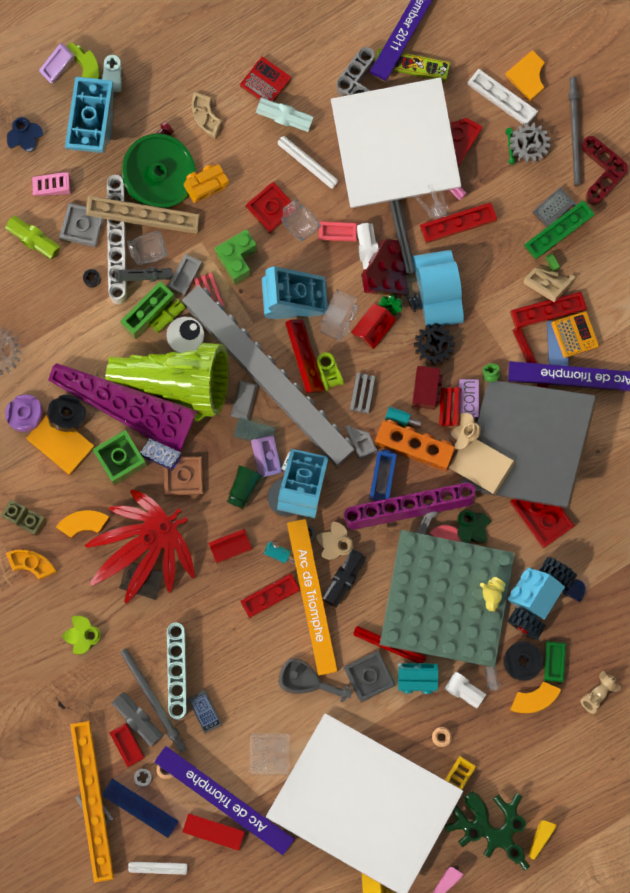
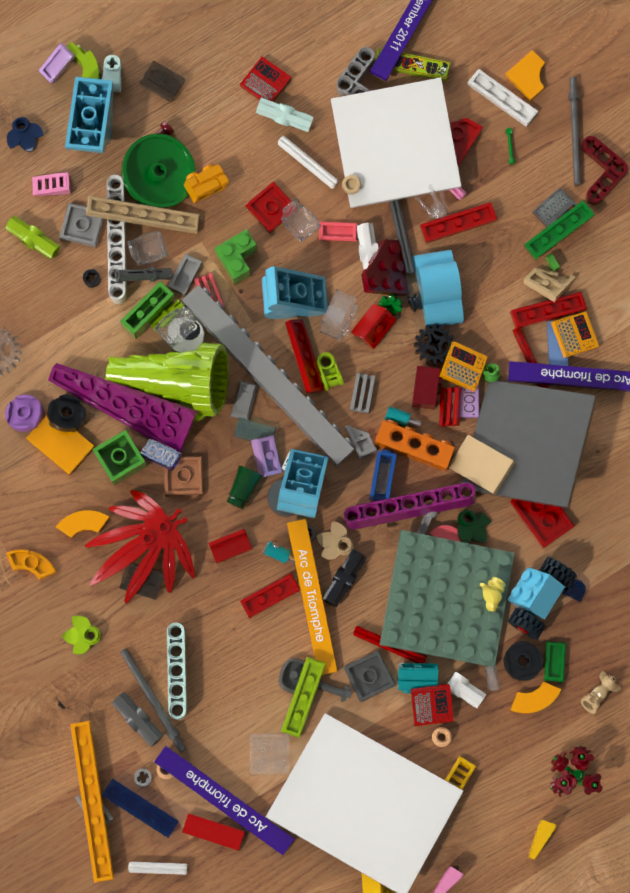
(23, 517): olive slope -> none
(127, 745): red tile -> none
(162, 81): none -> clear smoke plate
(176, 326): none -> clear piece
(204, 116): tan tile -> none
(204, 711): tile -> none
(303, 697): none -> lime tile
(351, 184): none -> tan tile
(432, 705): none -> red tile
(463, 366): none -> light orange tile
(466, 432): tan plate -> none
(495, 837): dark green plant -> none
(535, 147): light grey gear -> none
(568, 782): none -> dark red plant

